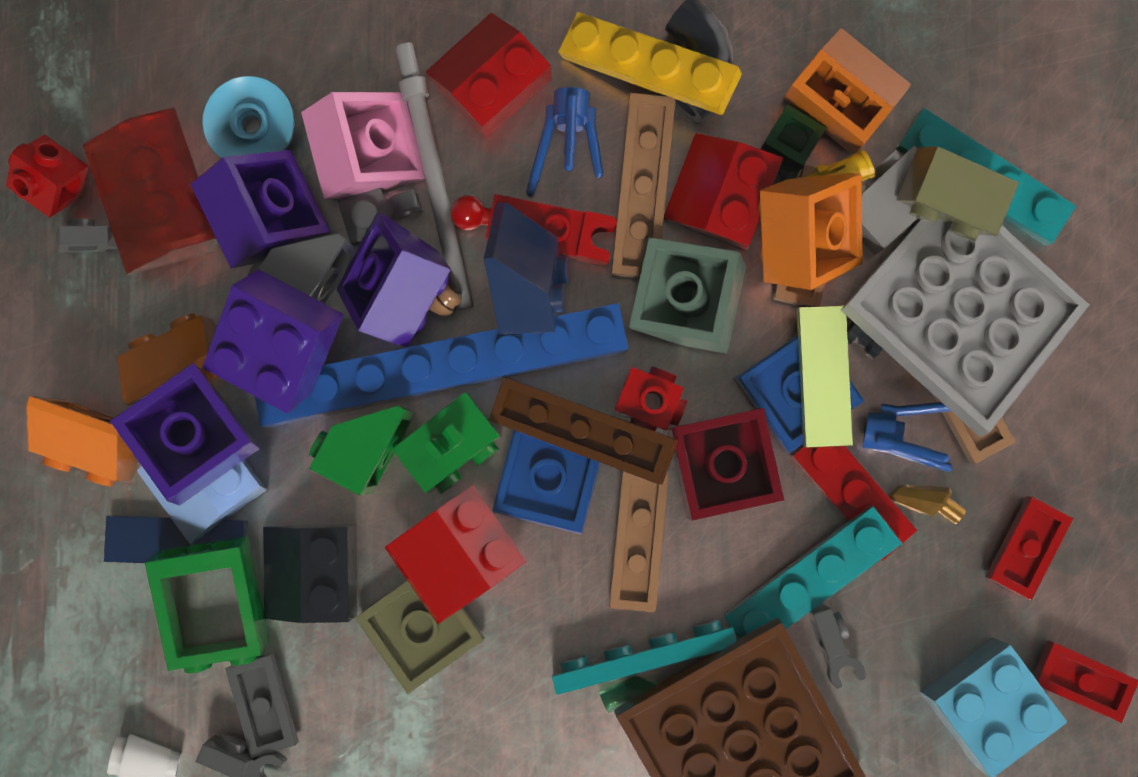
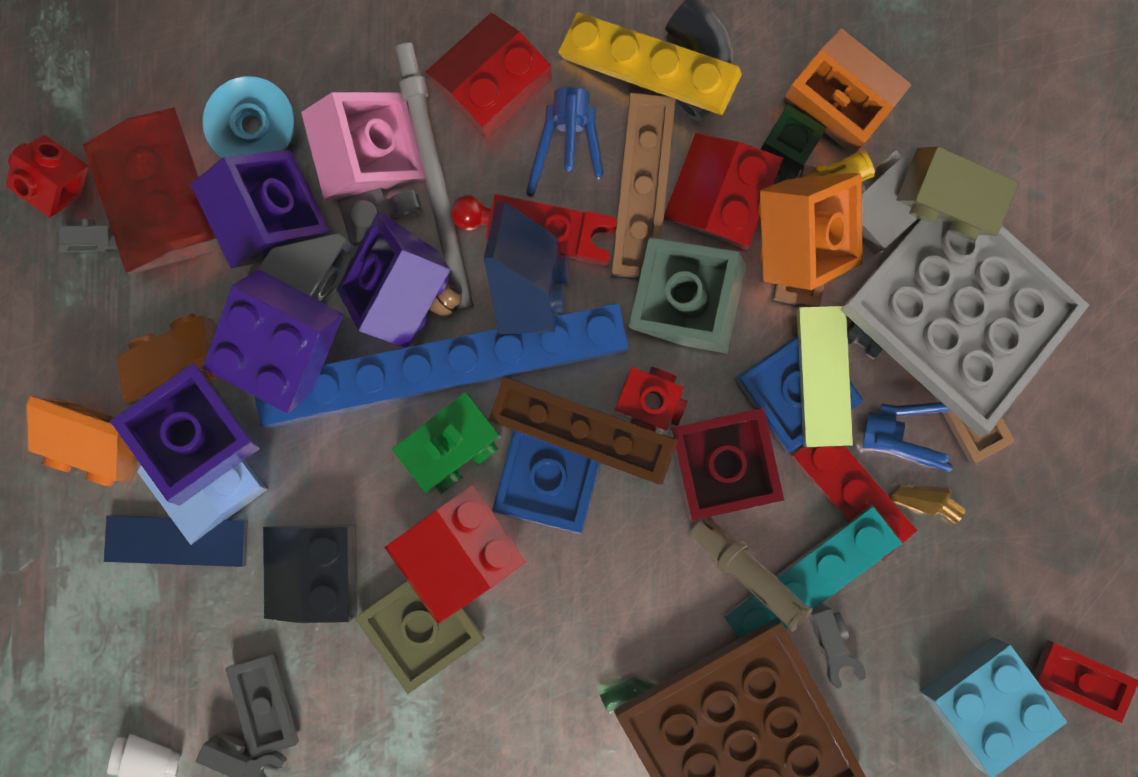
(200, 558): green window -> none
(360, 449): green slope -> none
(623, 662): teal plate -> none
(638, 544): medium nougat plate -> none
(736, 559): none -> dark tan pin
(1029, 547): red plate -> none
(1034, 206): teal plate -> none

